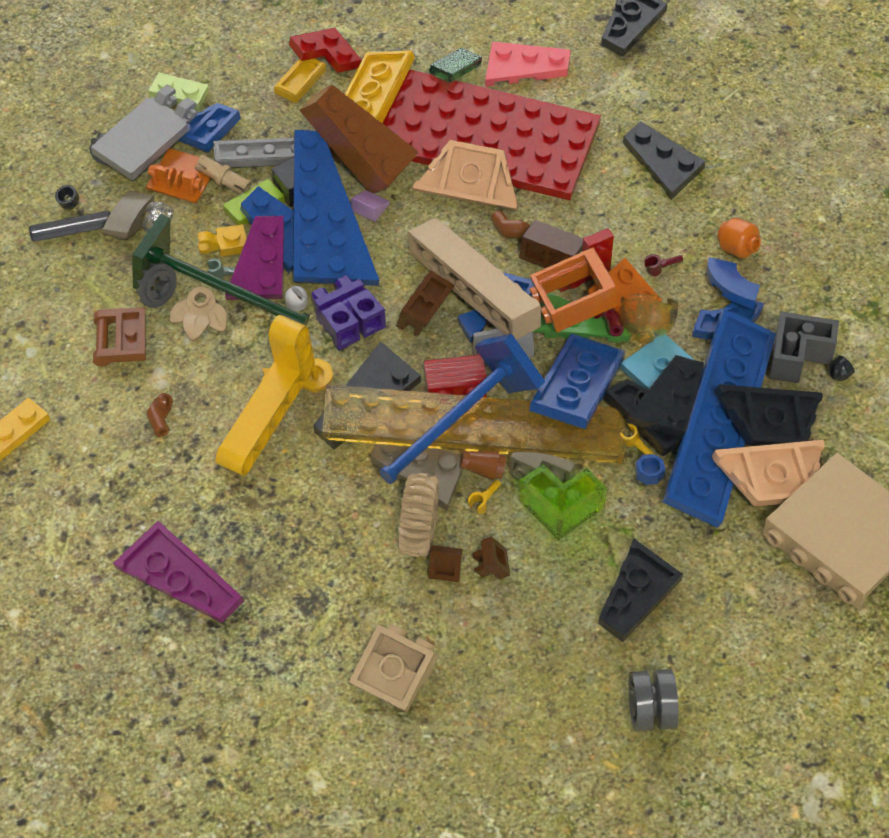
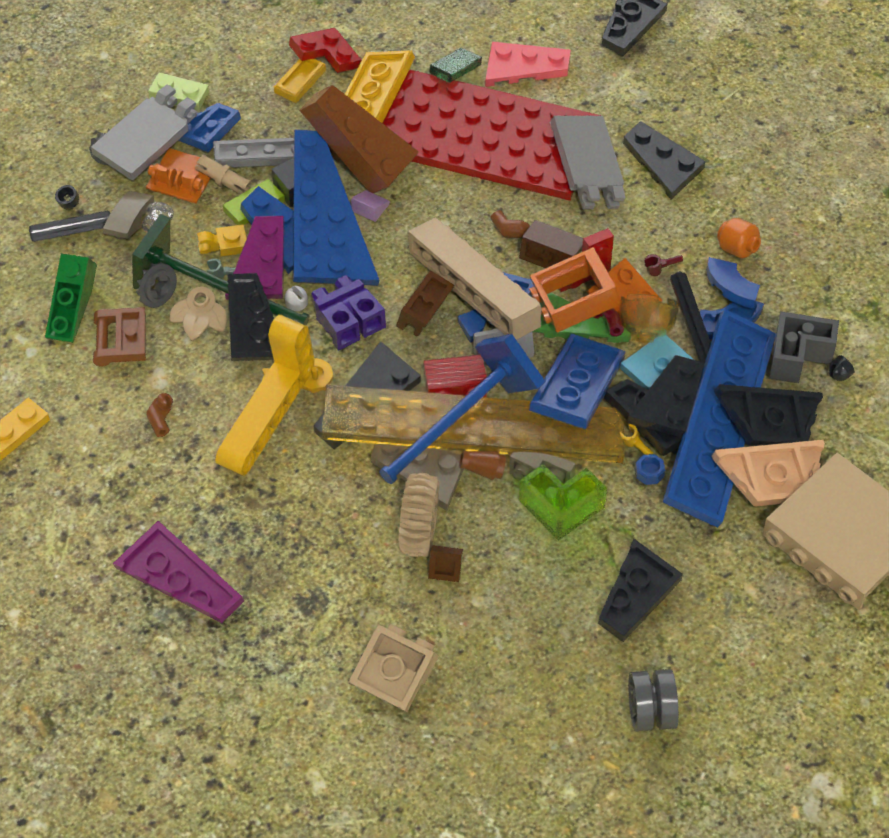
(70, 296): none -> green slope
(249, 318): none -> black wing
(470, 175): light nougat wing -> none
(483, 497): yellow hand -> none
(494, 559): reddish brown tile -> none
(589, 159): none -> light grey tile
(691, 315): none -> black axle

